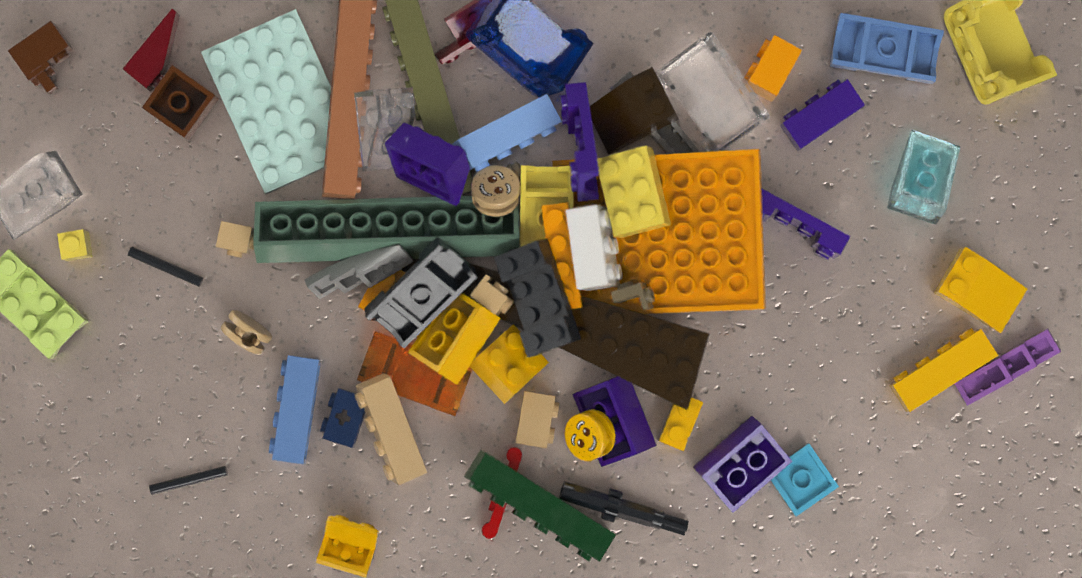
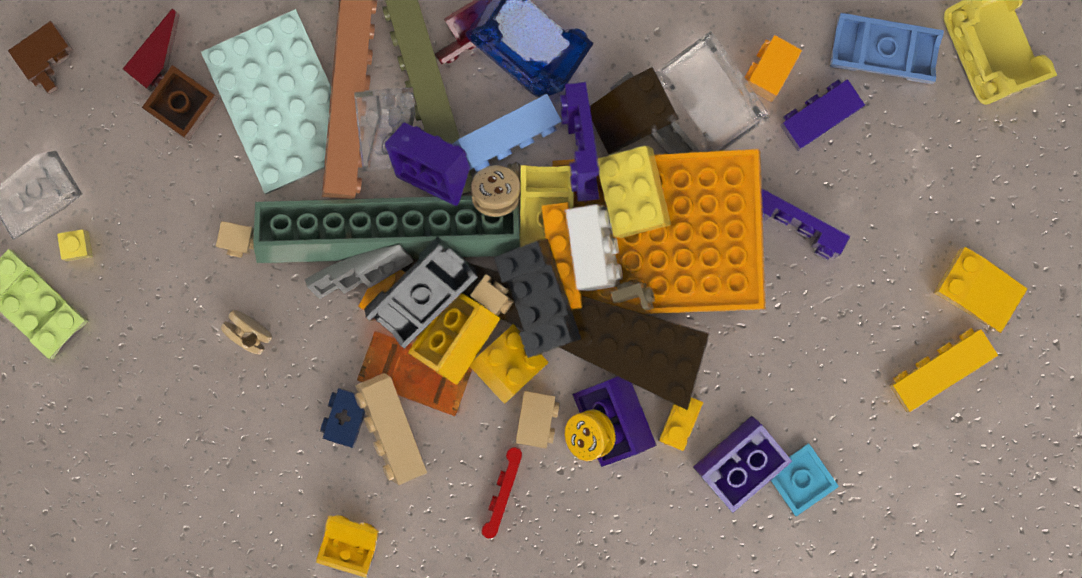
(165, 266): black bar -> none
(188, 480): black bar -> none
(296, 409): medium blue brick -> none
(539, 505): dark green brick -> none
(613, 506): black piece -> none
(924, 177): clear light blue slope -> none
(1007, 367): medium lavender slope -> none

